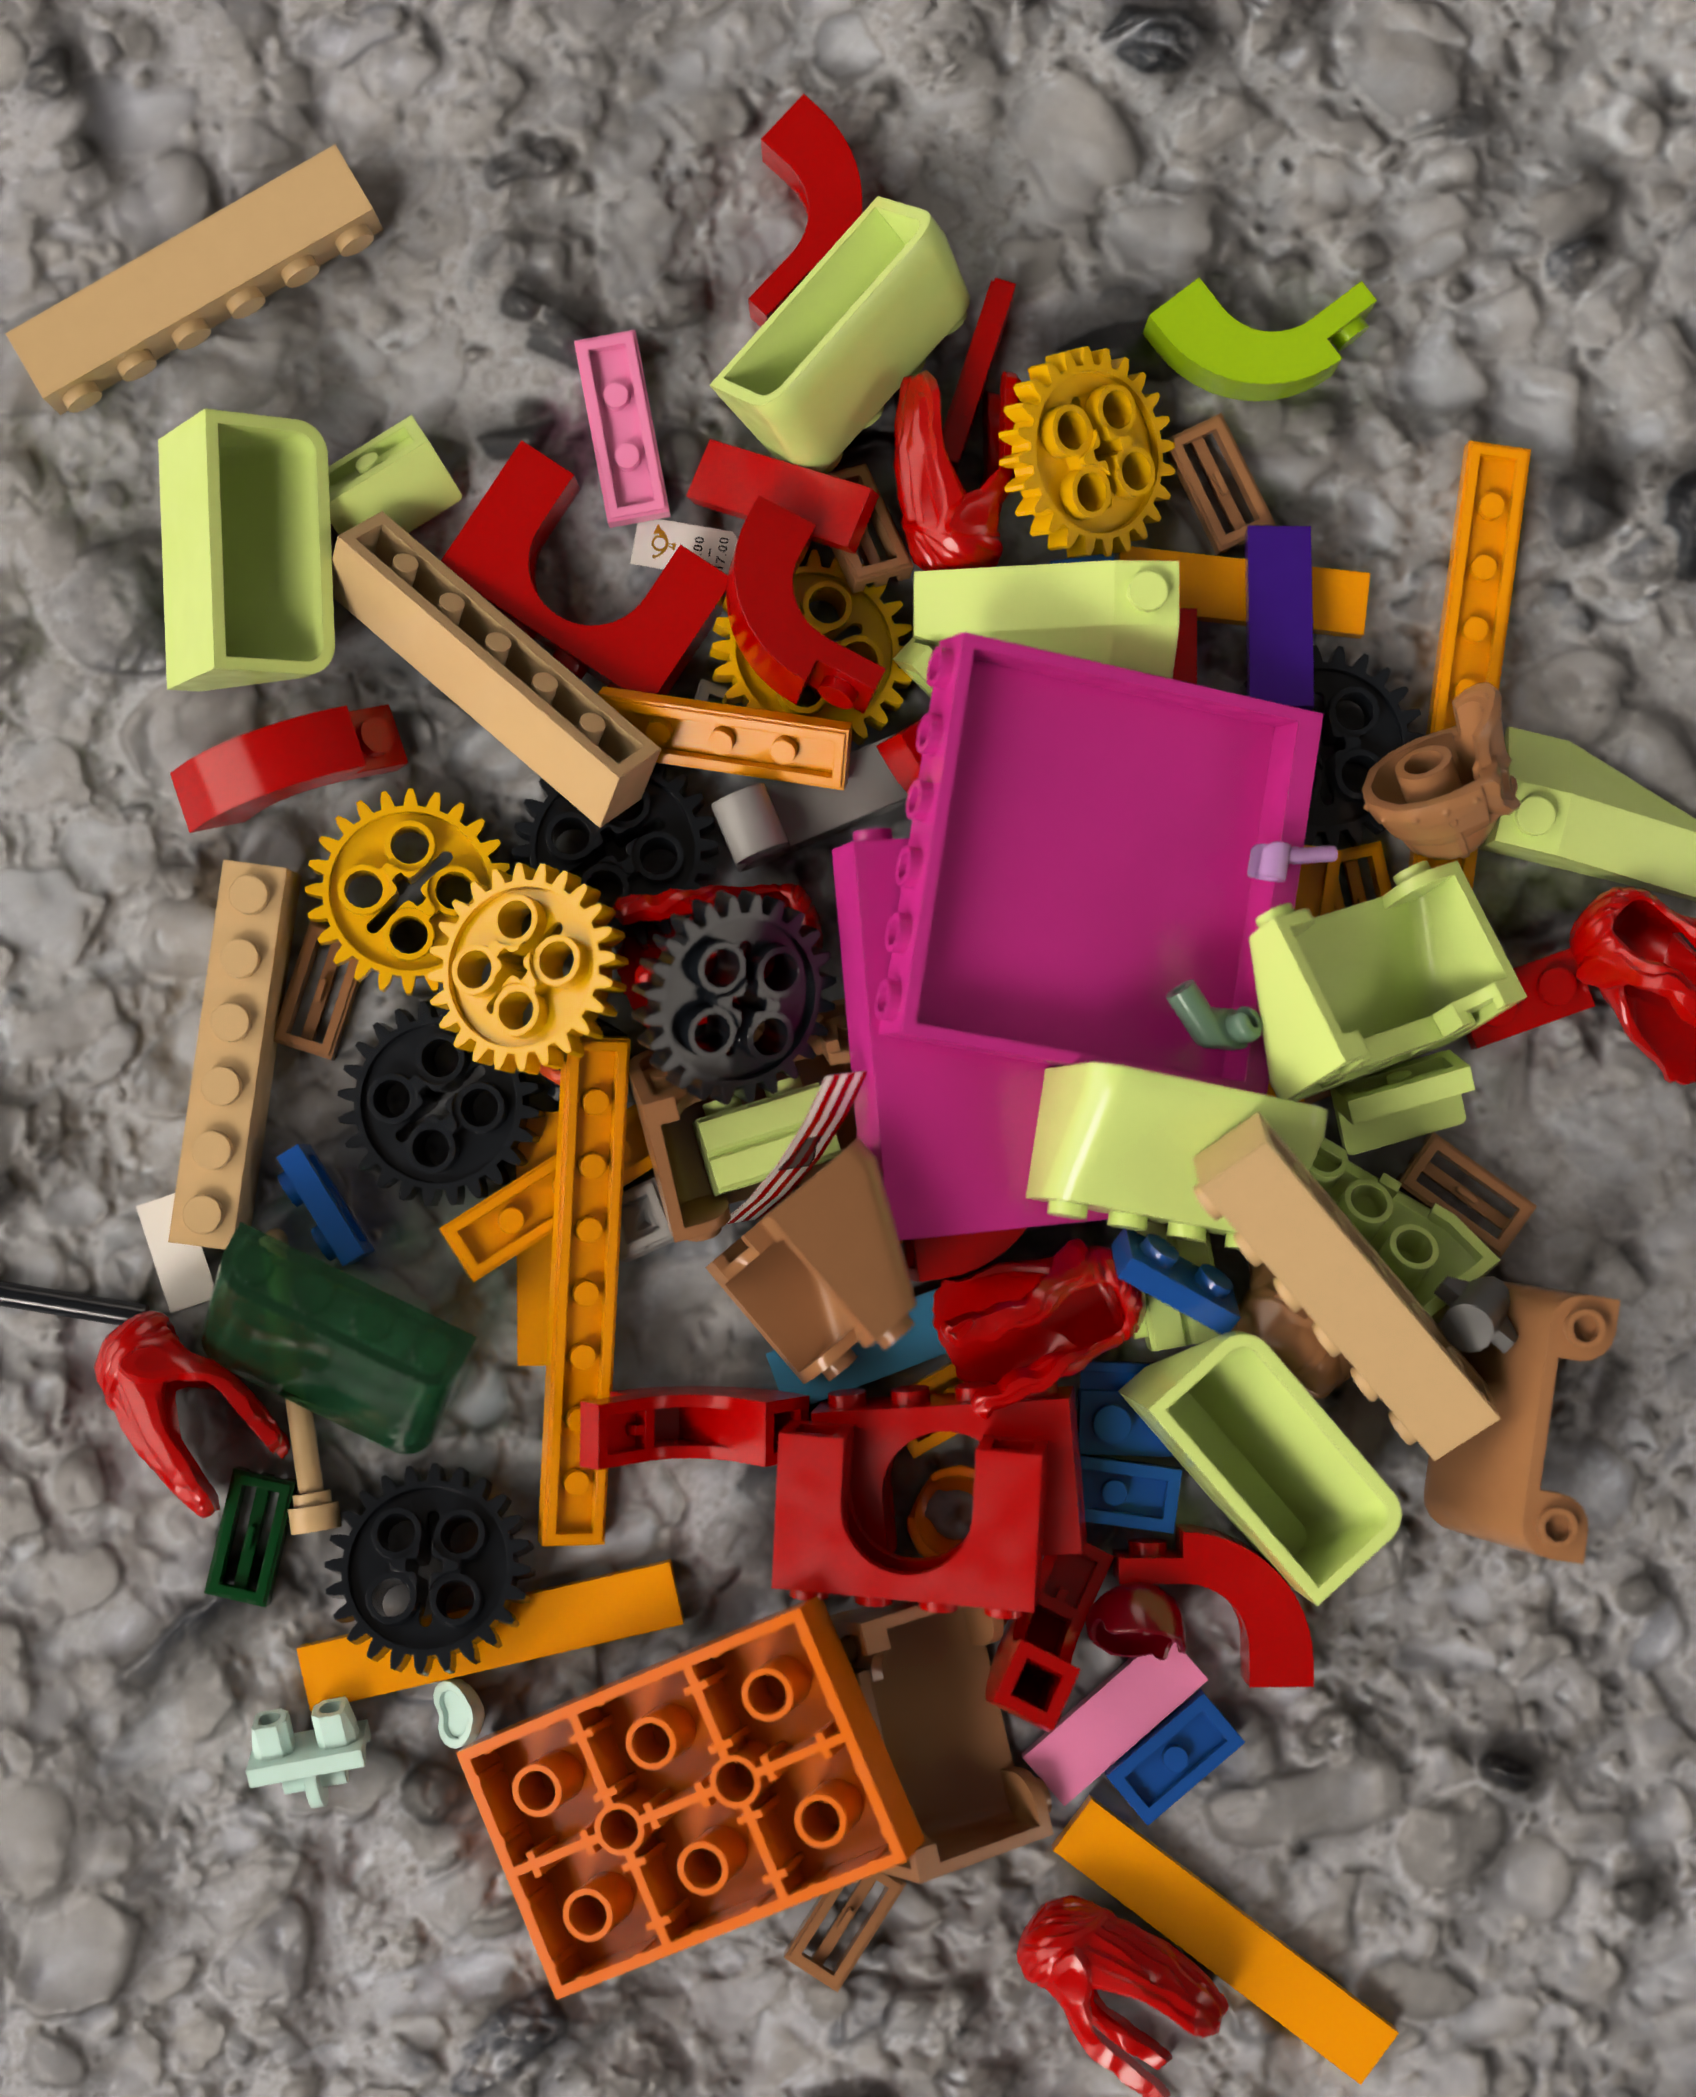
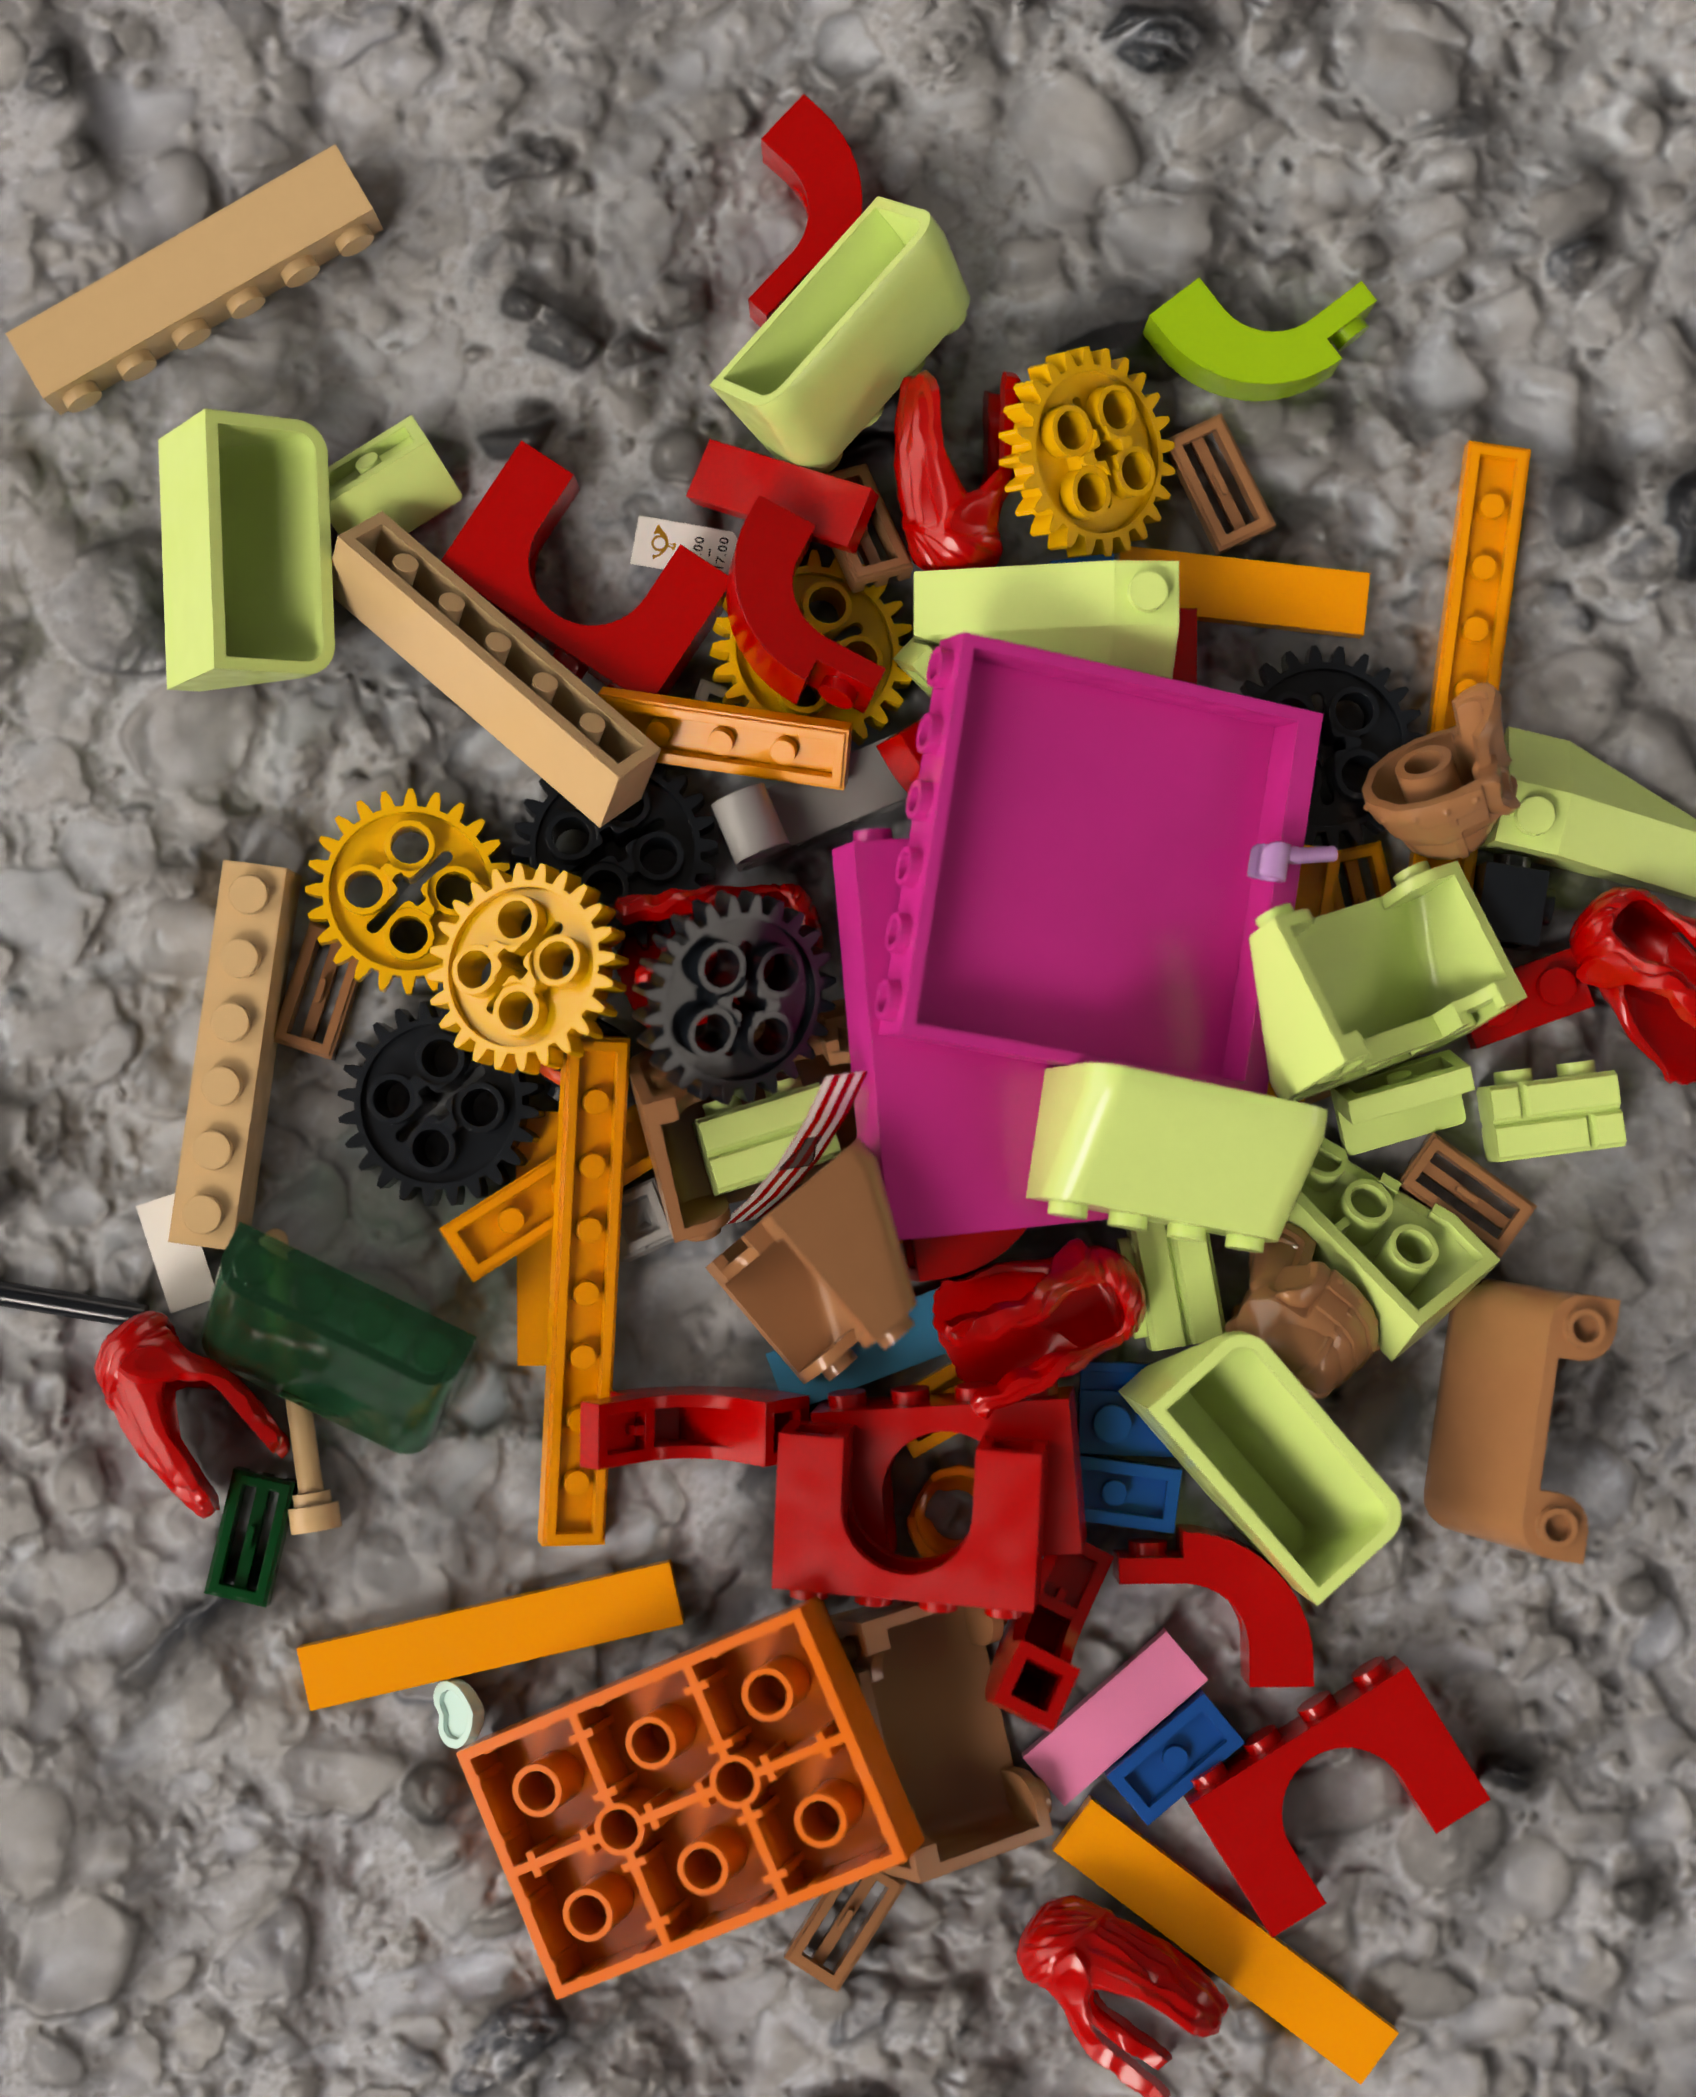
(283, 760): red arch -> none
(308, 1758): light aqua hips -> none
(309, 1184): blue plate -> none
(373, 1569): black gear -> none
(622, 428): bright pink tile -> none
(977, 368): red tile -> none
(1136, 1621): dark red hair -> none
(1162, 1273): blue plate -> none
(1210, 1025): sand green arm -> none
(1279, 615): dark purple tile -> none
(1343, 1287): tan brick -> none
(1377, 1713): none -> red arch
(1476, 1314): dark grey piece -> none
(1514, 899): none -> black brick
(1550, 1114): none -> yellowish green brick

